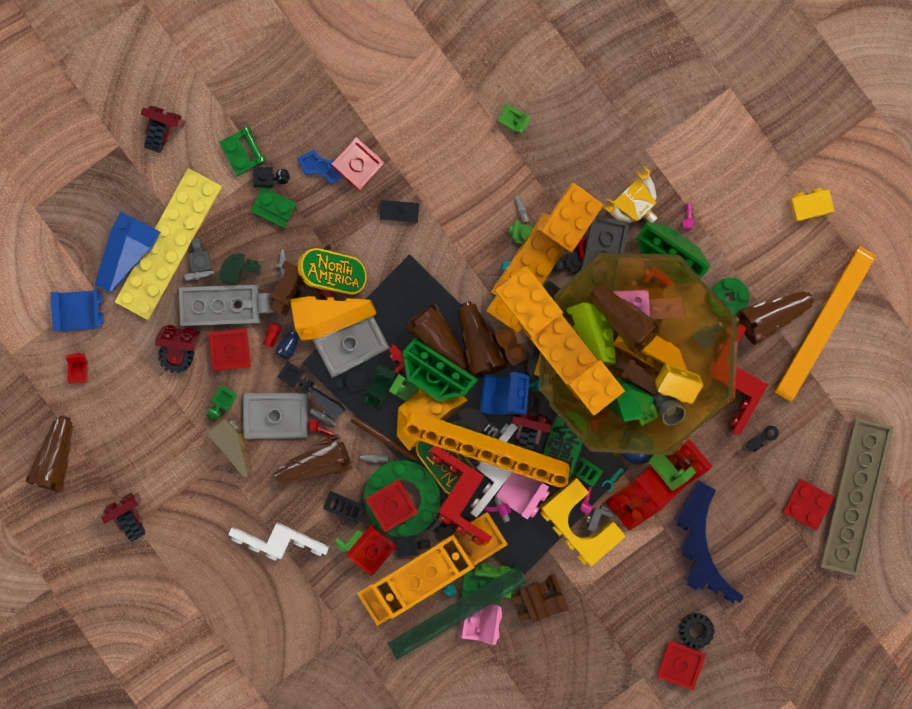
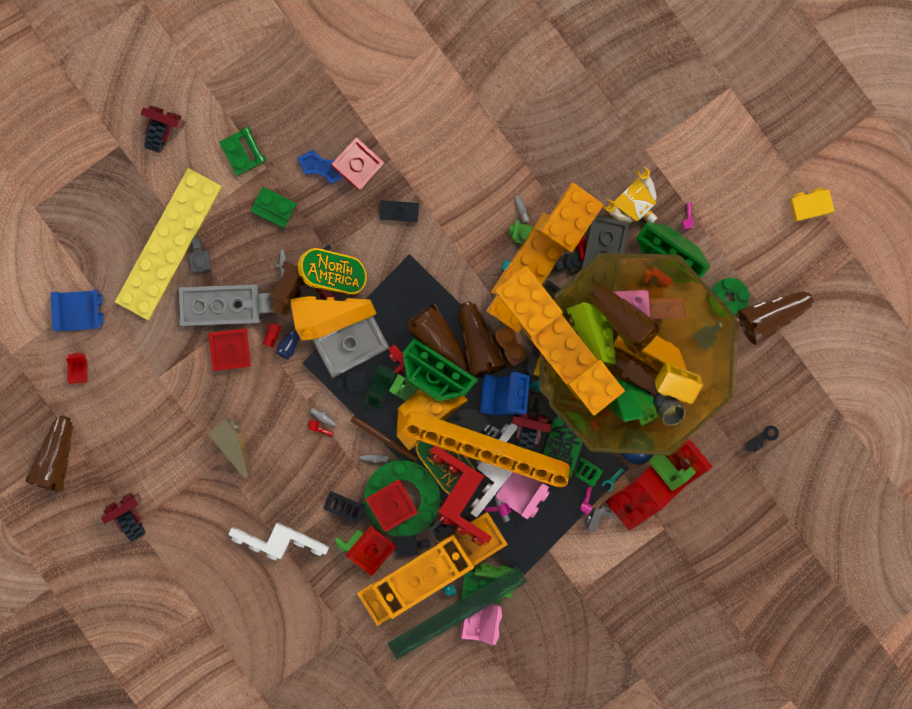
(125, 247): blue wedge -> none
(176, 347): dark red plate -> none
(198, 275): light grey helmet -> none
(224, 399): green plate -> none
(233, 266): clear green brick -> none
(264, 177): black plate -> none
(275, 415): light grey piece -> none
(292, 375): black plate -> none
(318, 461): reddish brown cone -> none
(332, 407): black slope -> none
(513, 119): bright green bracket -> none
(536, 605): reddish brown hips -> none
(589, 548): yellow arch -> none
(681, 665): red plate -> none
(703, 571): clear blue arch -> none
(708, 630): black tyre -> none
(749, 387): red bracket -> none
(808, 504): red plate -> none
(824, 323): light orange beam -> none
(856, 496): dark tan plate -> none

